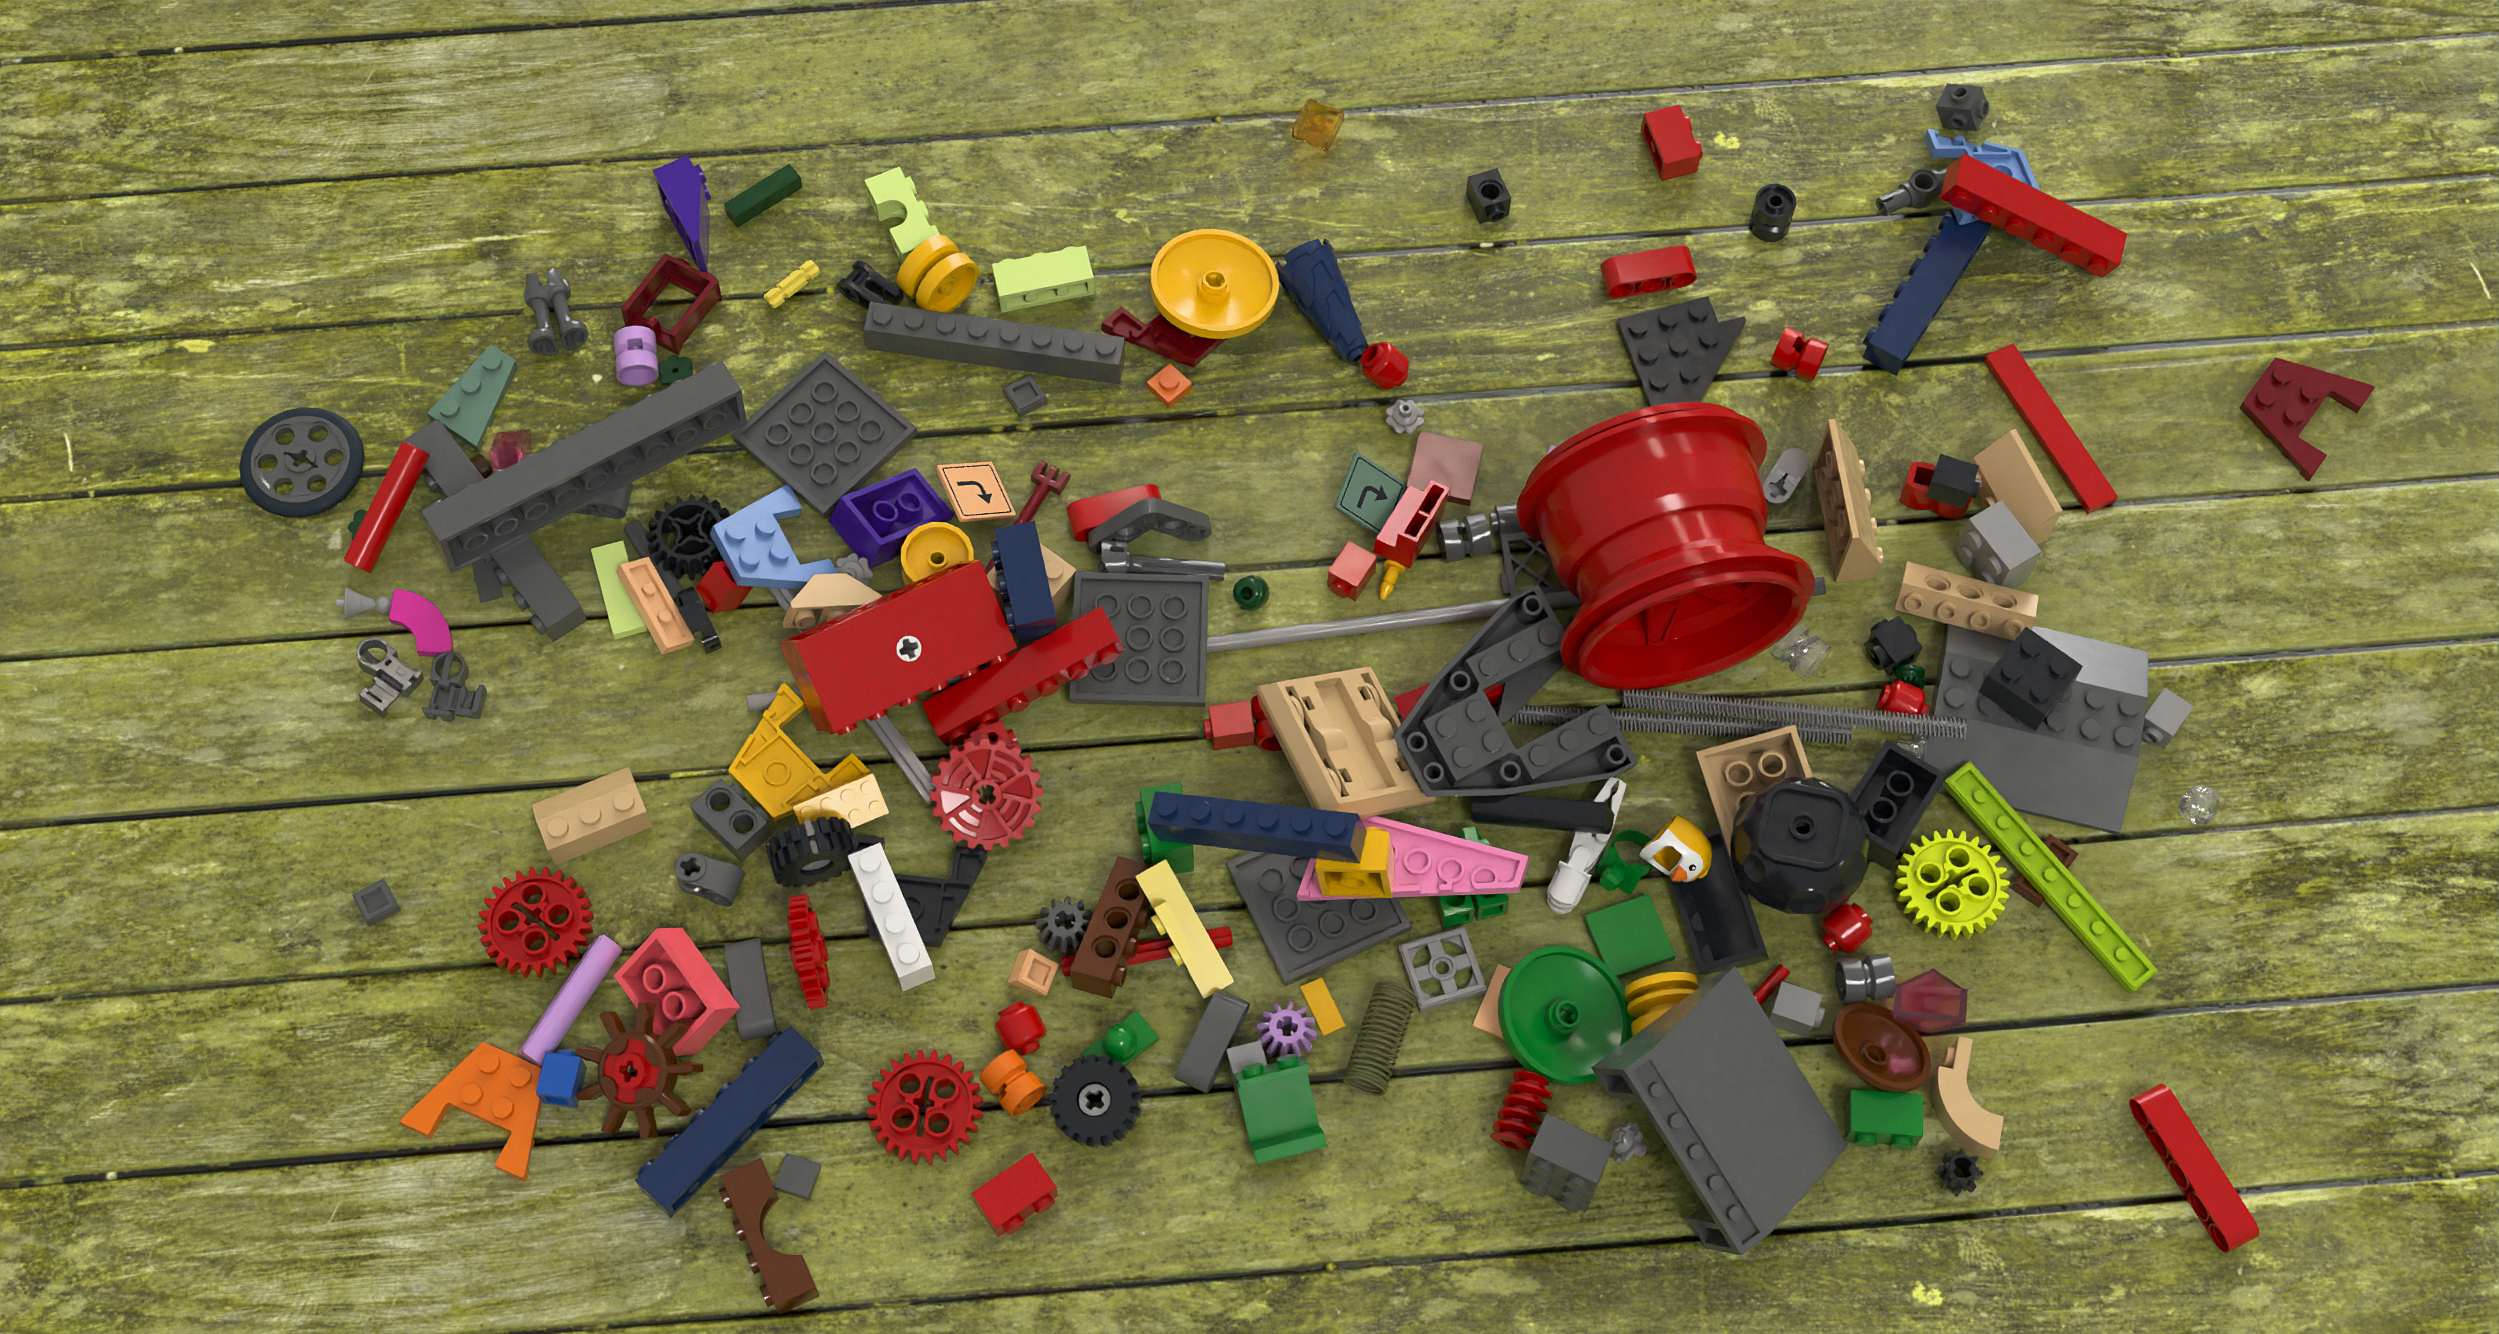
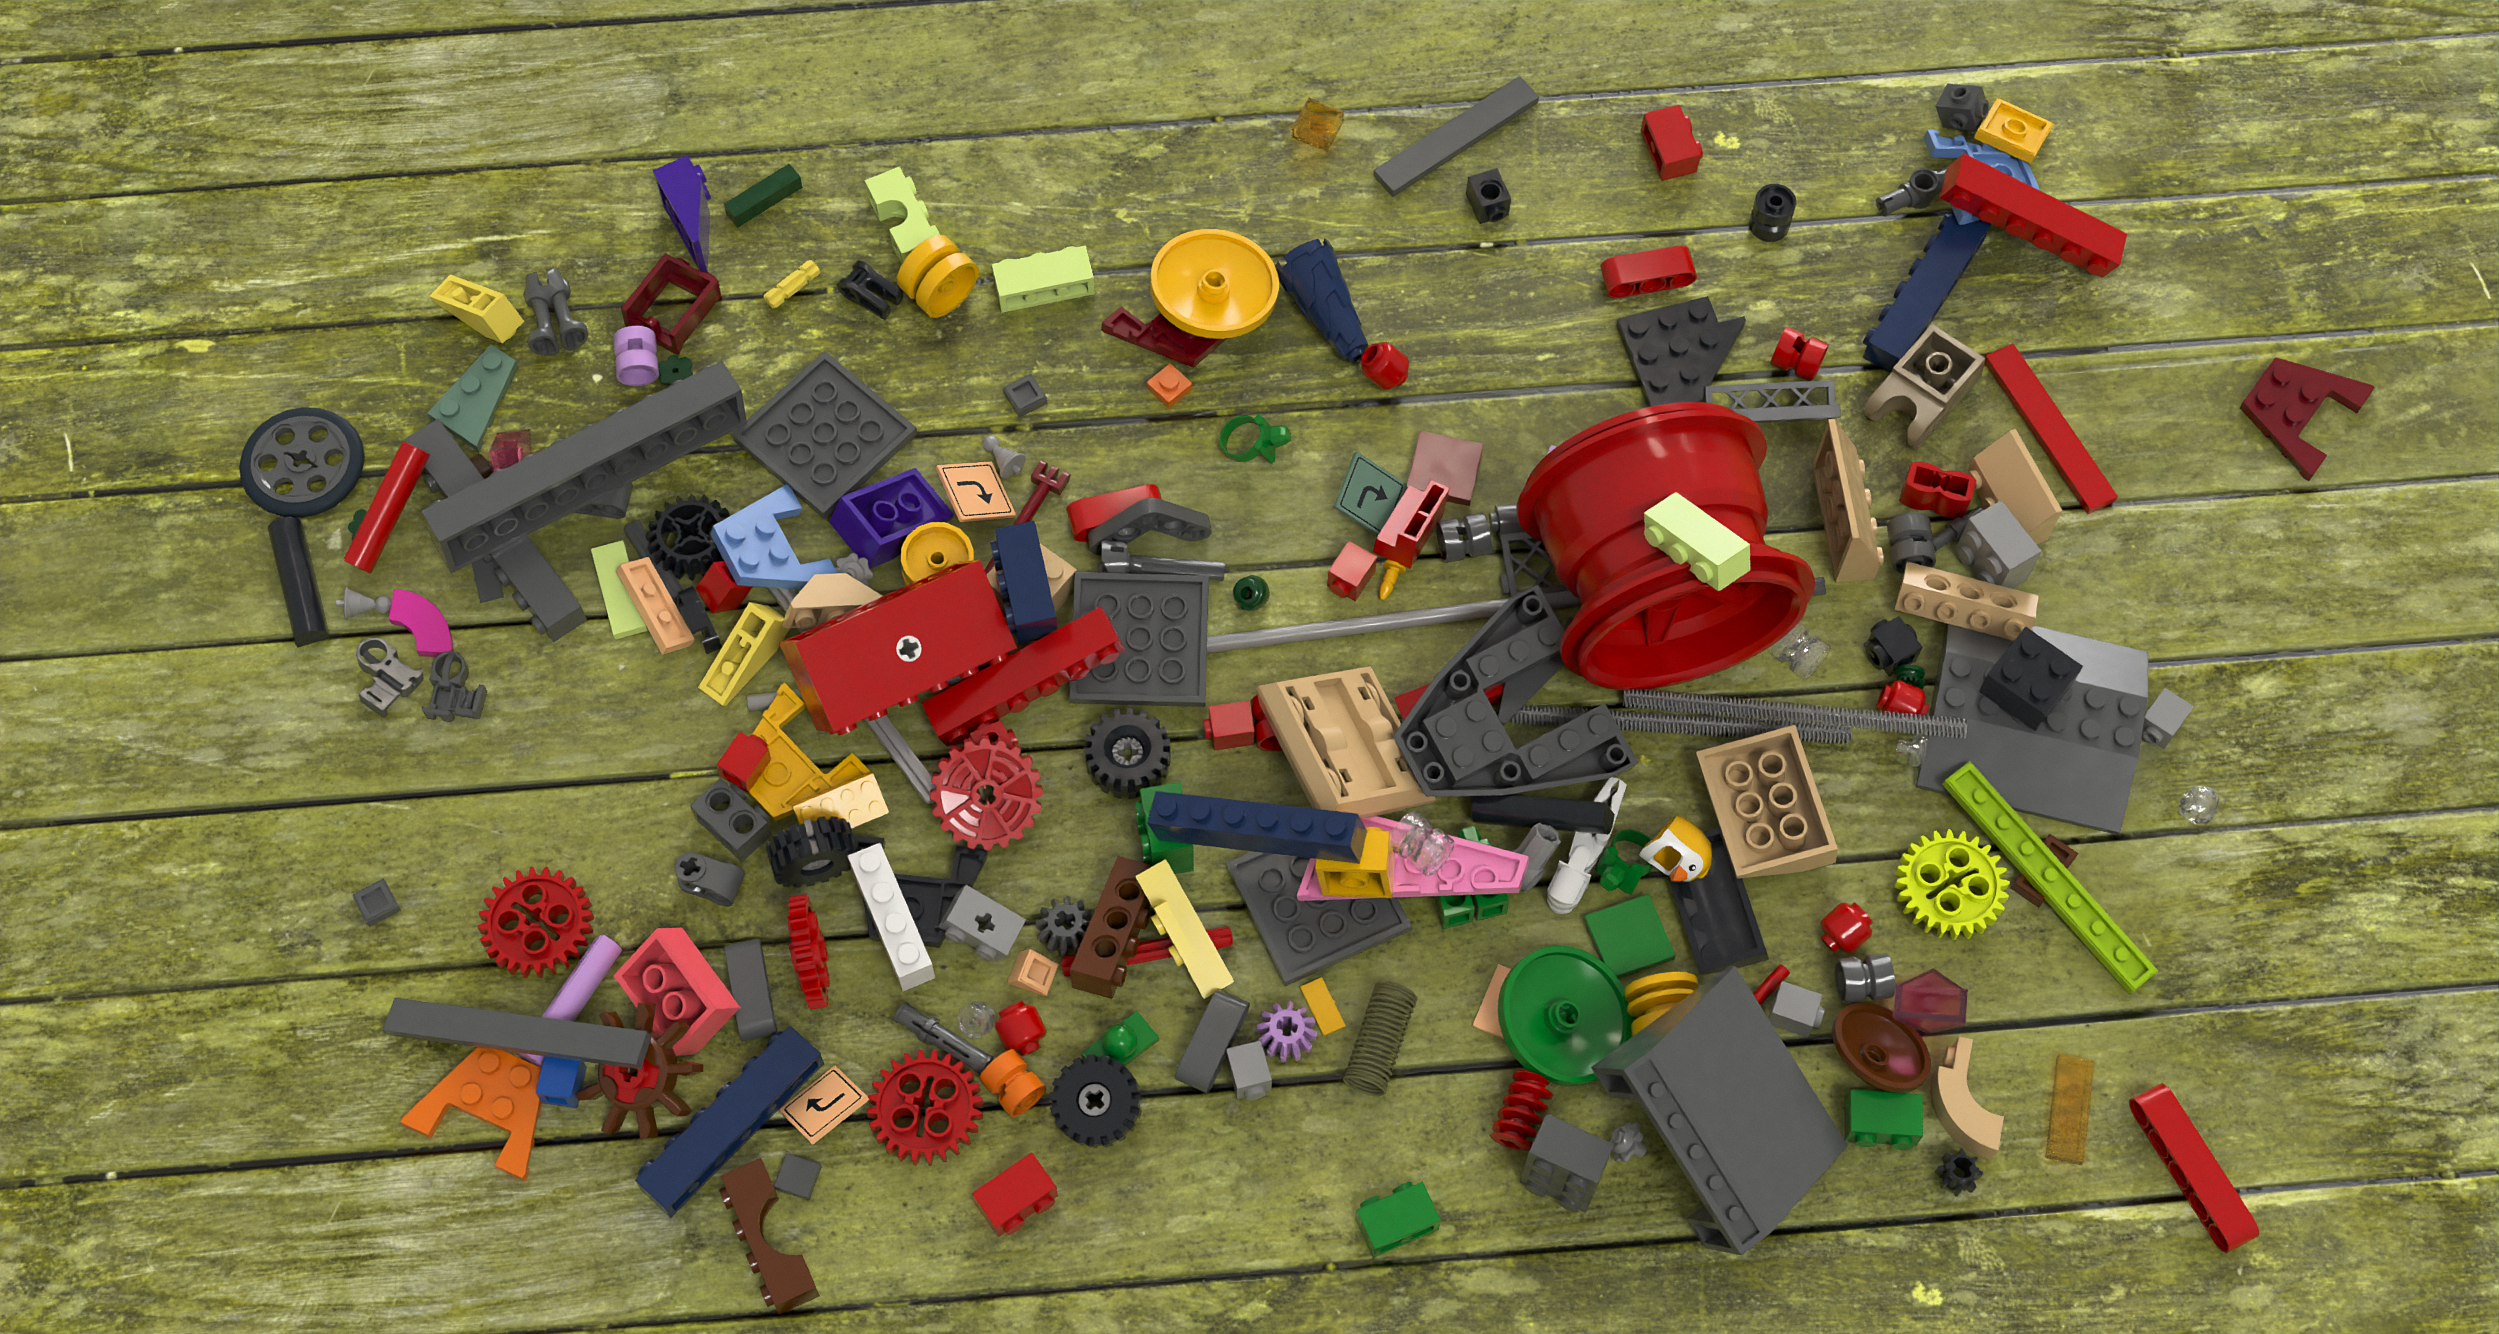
(298, 581): none -> black brick
(478, 307): none -> light yellow slope
(518, 1033): none -> dark grey tile
(591, 816): tan slope -> none
(744, 652): none -> light yellow slope
(744, 761): none -> red brick
(823, 1104): none -> light nougat piece
(931, 1031): none -> dark grey pin
(975, 1020): none -> clear tile
(995, 343): dark grey brick -> none
(1000, 924): none -> light grey brick
(1007, 460): none -> light grey piece
(1121, 733): none -> black bush
(1269, 438): none -> green piece
(1279, 1108): green panel -> none
(1397, 1218): none -> green brick
(1404, 417): light grey plant -> none
(1416, 975): light grey piece -> none
(1426, 847): none -> clear wheel
(1456, 136): none -> dark grey tile
(1539, 846): none -> light grey piece
(1695, 537): none -> yellowish green brick
(1777, 413): none -> dark grey fence
(1795, 464): light grey piece -> none
(1796, 869): black rock -> none
(1894, 799): black brick -> none
(1911, 541): none -> dark grey wheel
(1927, 383): none -> dark tan brick
(1953, 481): black brick -> none
(1953, 529): none -> dark grey bar
(2014, 131): none -> yellow tile
(2070, 1109): none -> clear yellow tile

